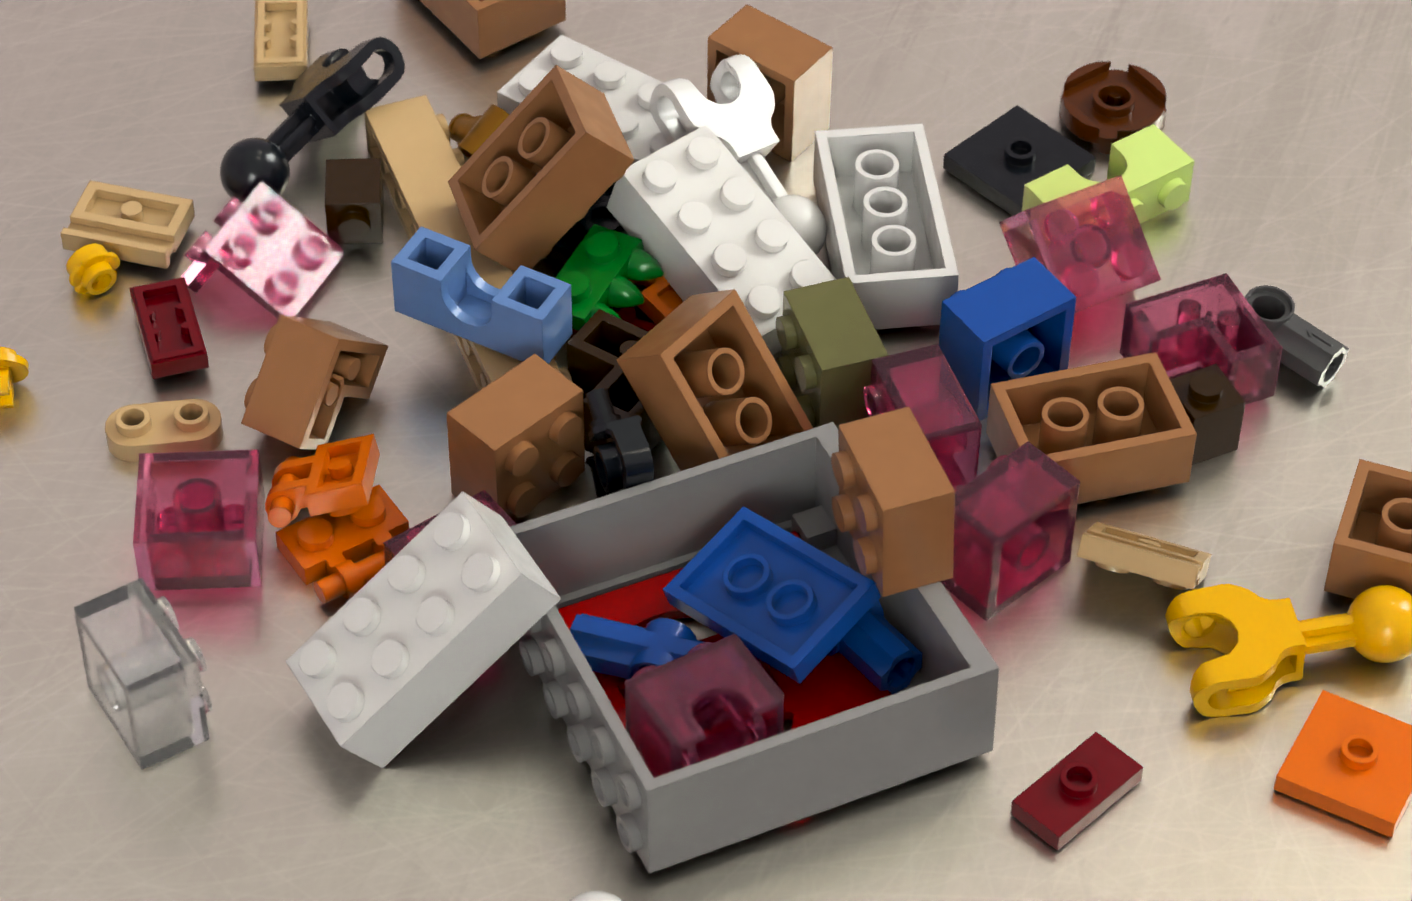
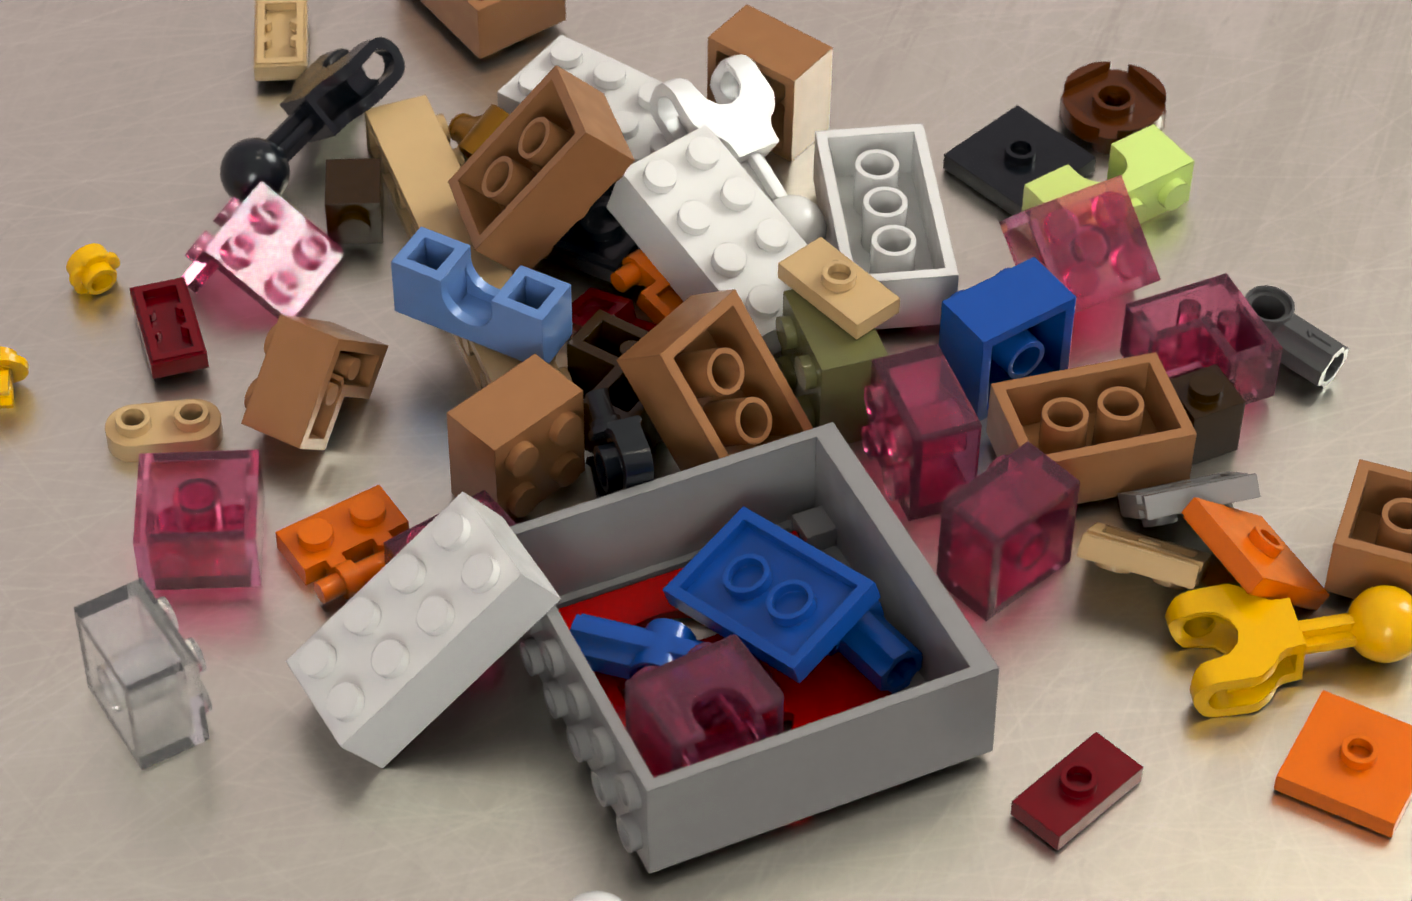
(129, 222): tan plate -> none
(330, 482): orange plate -> none
(602, 271): green plate -> none
(838, 287): none -> tan plate
(894, 502): medium nougat brick -> none
(1163, 502): none -> light grey plate
(1254, 554): none -> orange plate

